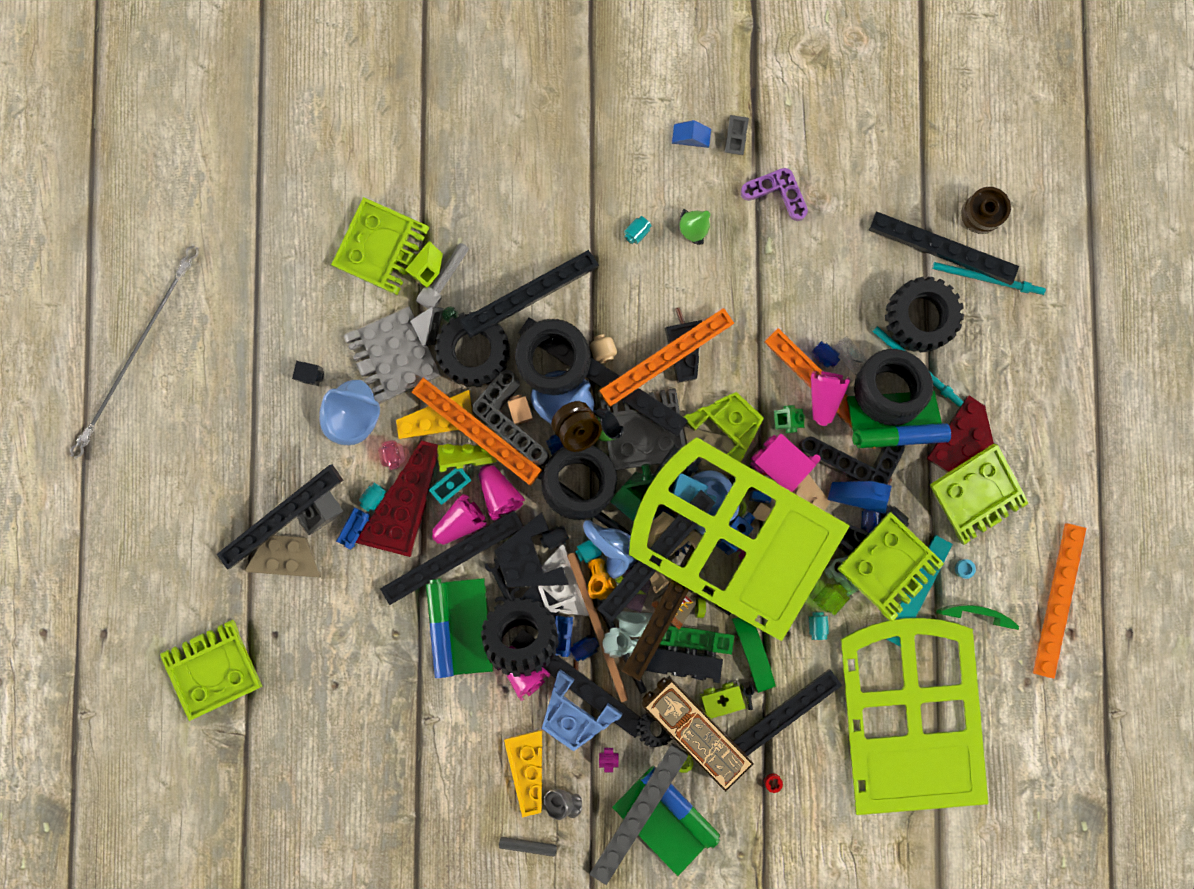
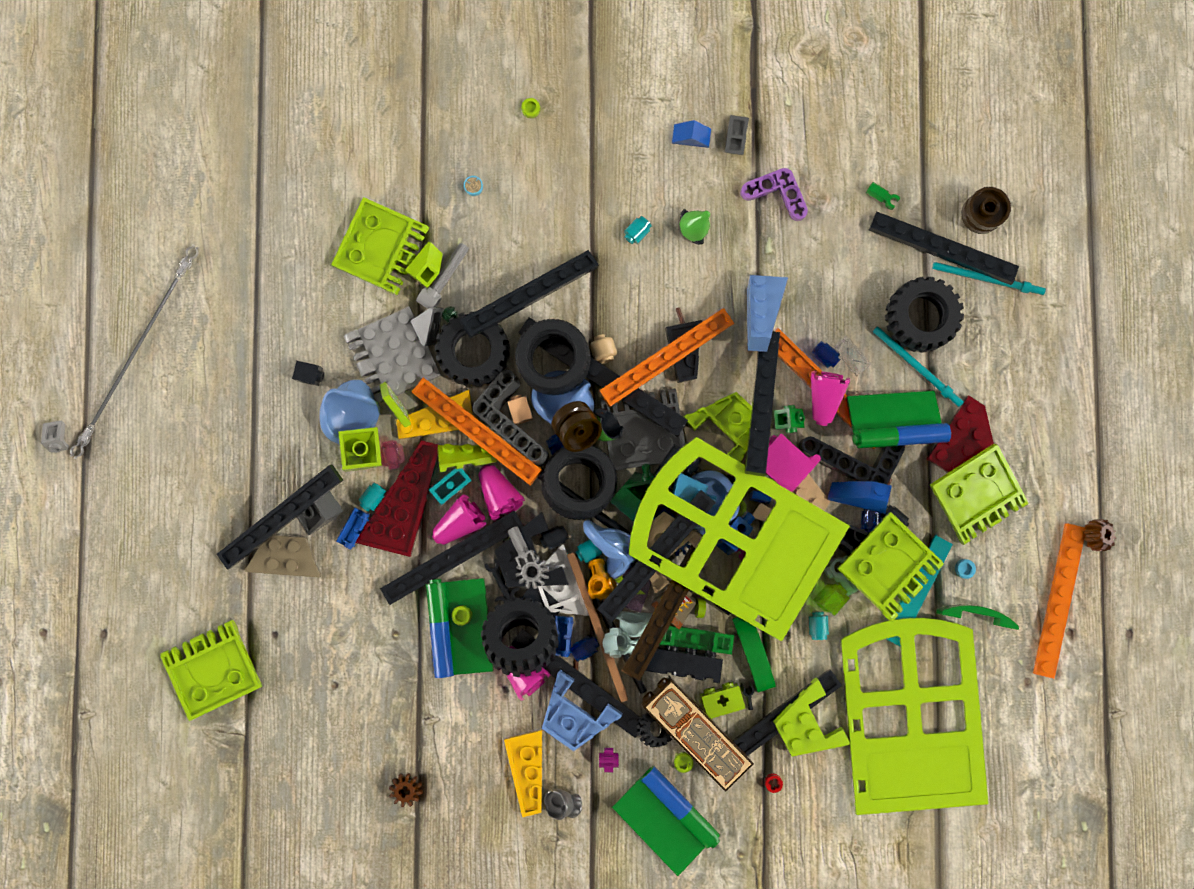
(53, 436): none -> light grey bracket
(360, 449): none -> lime slope
(395, 404): none -> lime tile
(397, 790): none -> reddish brown gear
(461, 615): none -> lime tile
(473, 185): none -> tile
(526, 560): none -> light grey gear
(527, 846): dark grey axle -> none
(530, 108): none -> lime tile
(639, 813): dark grey plate -> none
(762, 408): none -> black plate
(763, 305): none -> medium blue wedge
(800, 729): none -> lime wing
(882, 195): none -> green bar
(907, 367): black tyre -> none
(1099, 535): none -> reddish brown gear

